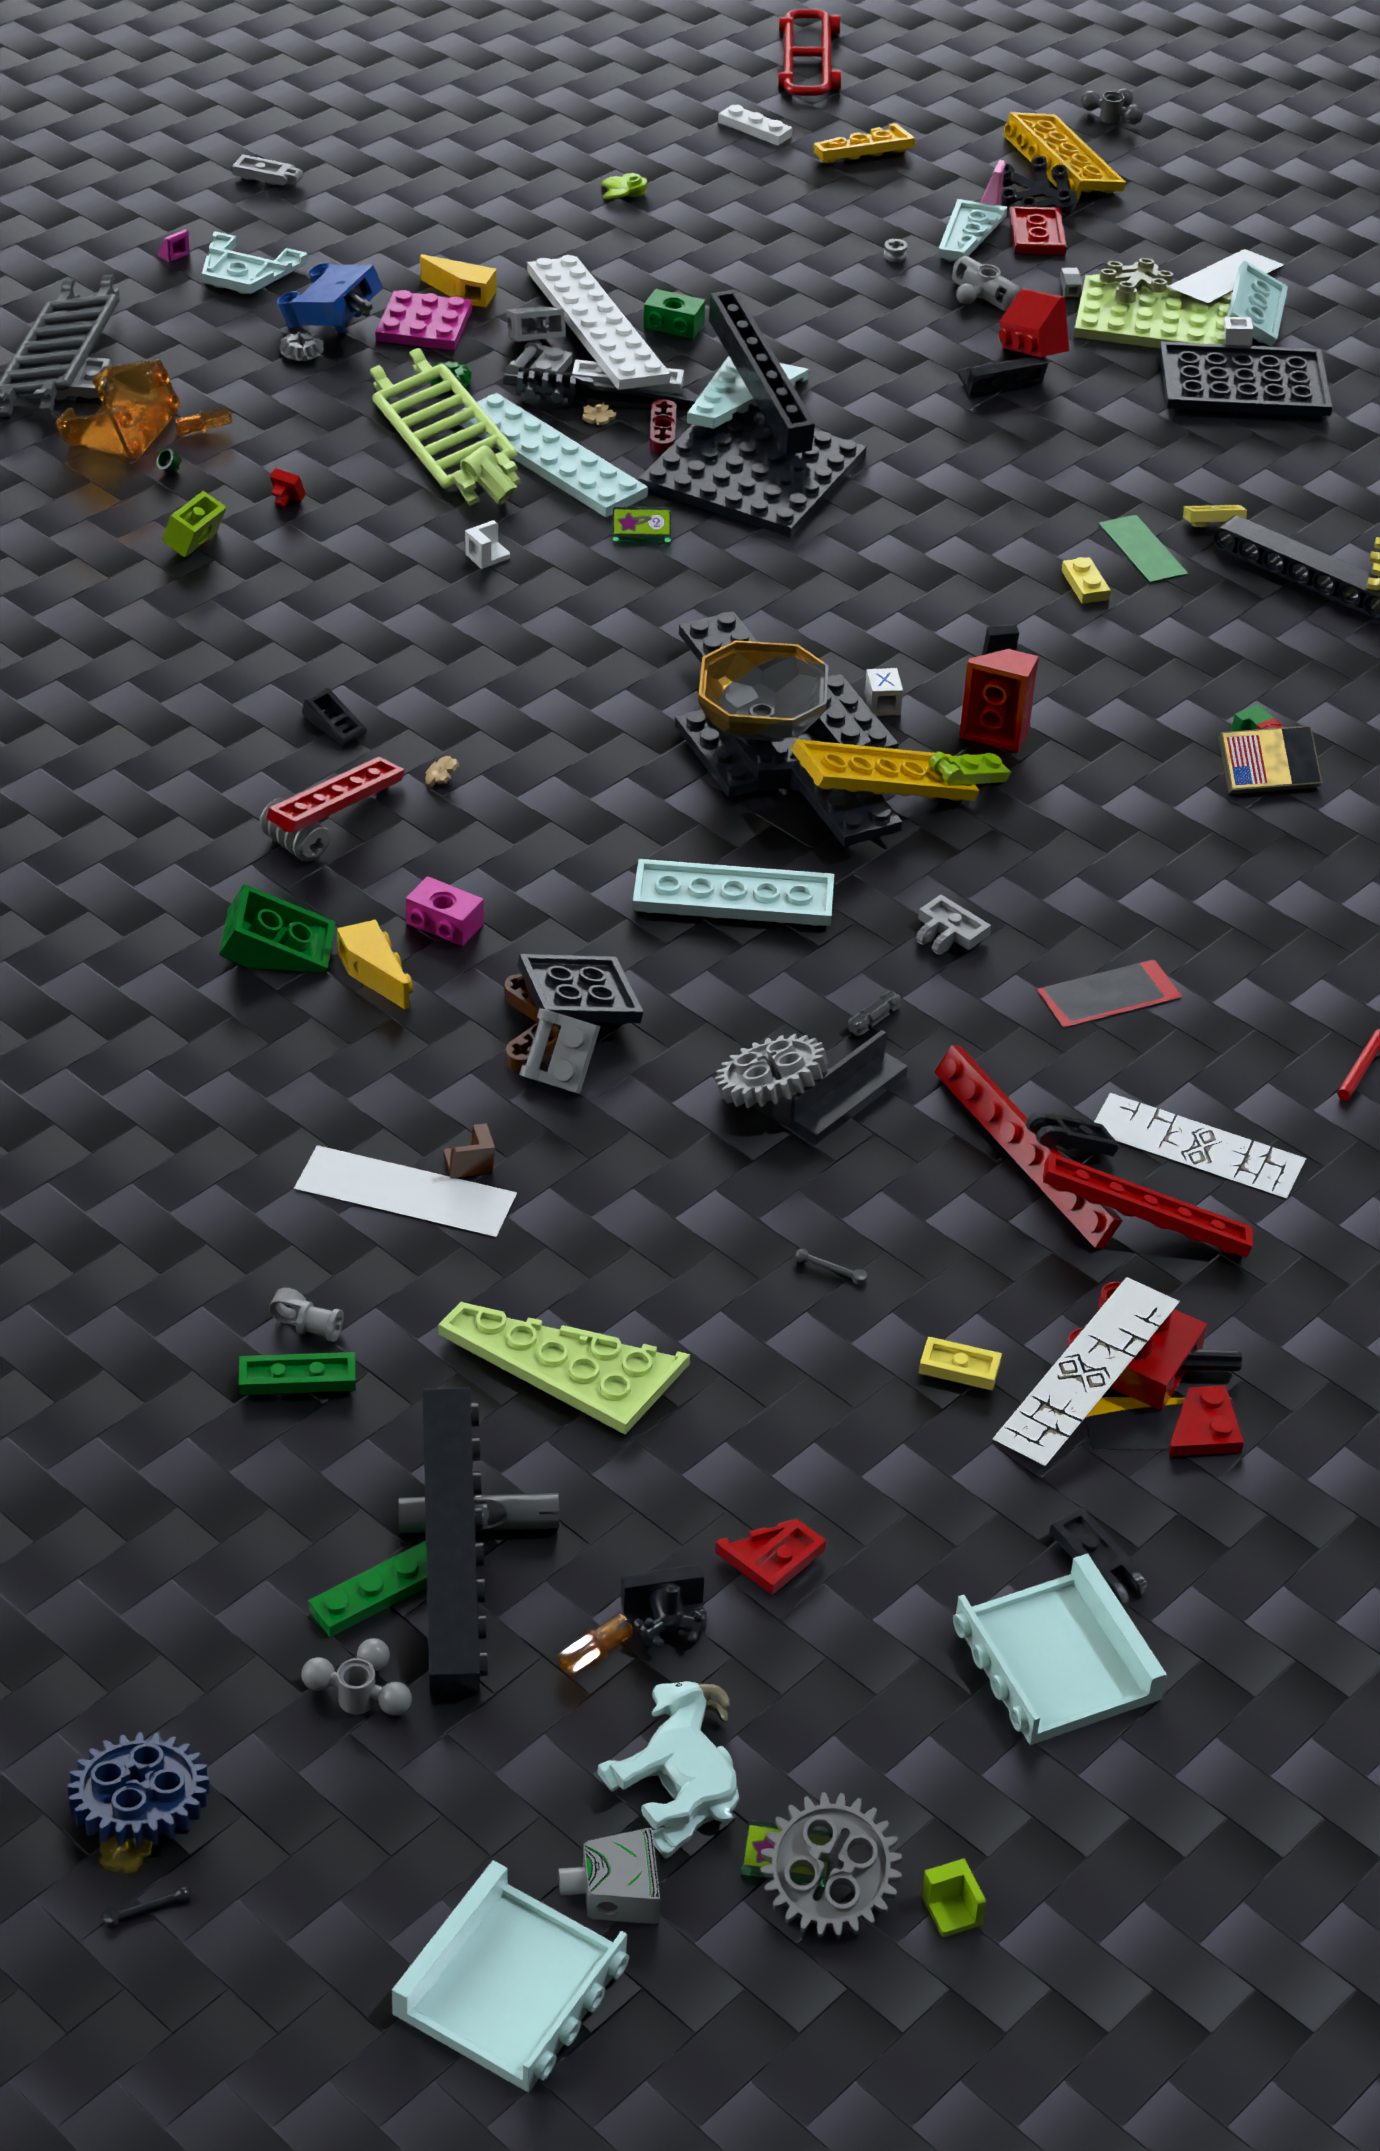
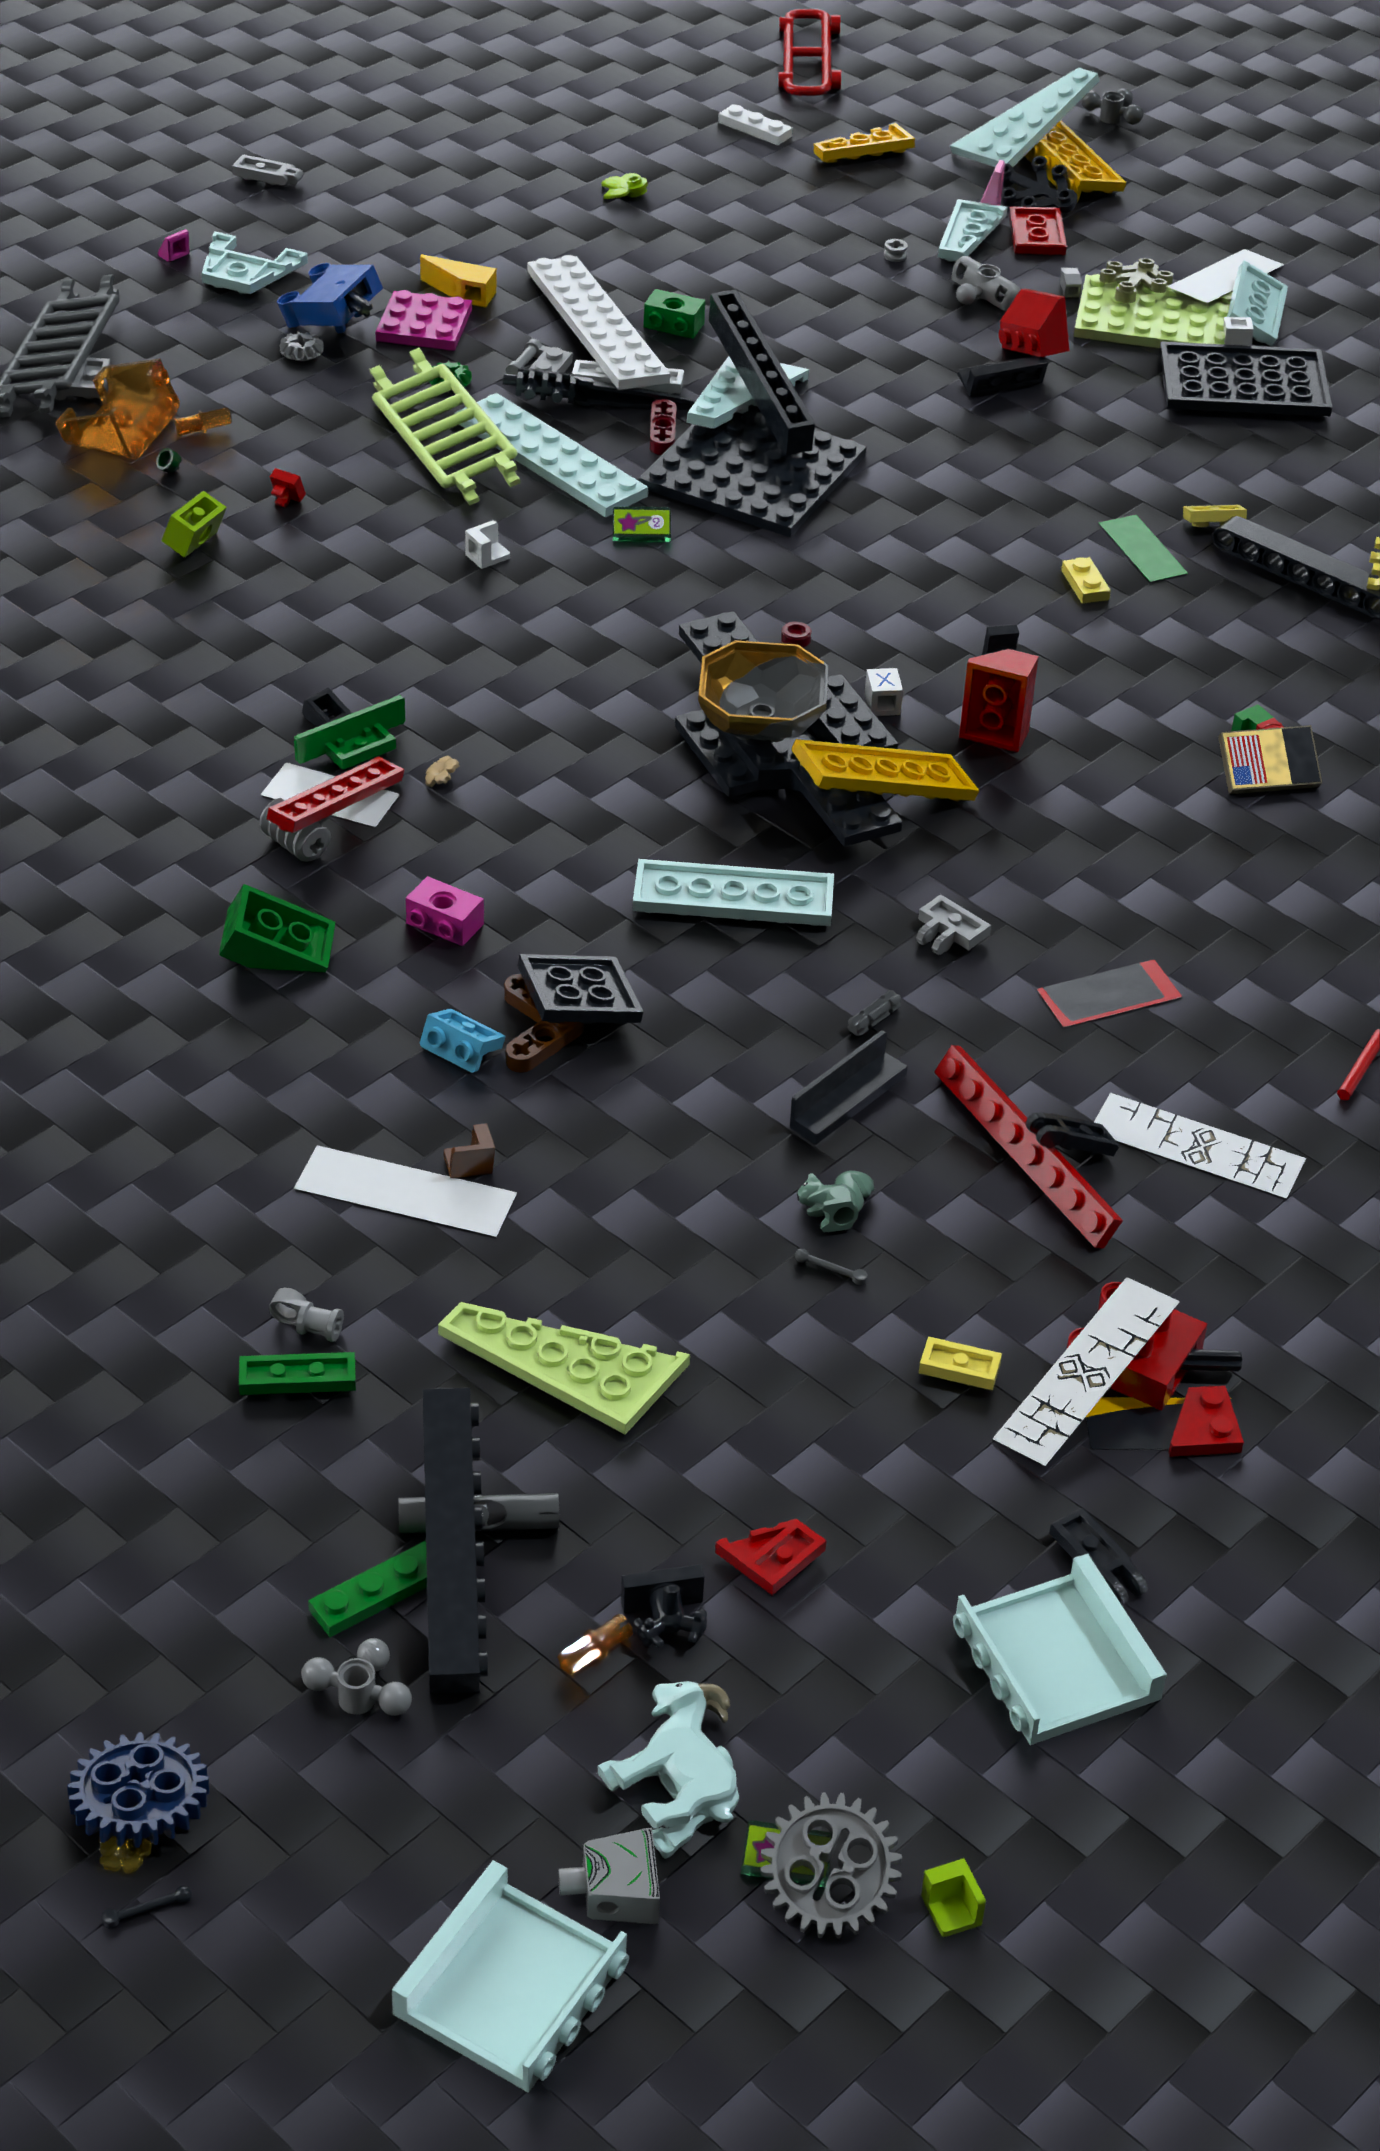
(297, 779): none -> white sticker
(354, 736): none -> green bracket
(370, 960): yellow slope -> none
(459, 1038): none -> medium azure bracket
(483, 468): yellowish green piece -> none
(529, 323): light grey torso -> none
(570, 1053): light grey plate -> none
(599, 414): tan plant -> none
(749, 1077): light grey gear -> none
(796, 633): none -> dark red tile
(837, 1201): none -> sand green animal
(970, 768): lime plate -> none
(1024, 125): none -> light aqua wing
(1148, 1205): red plate -> none

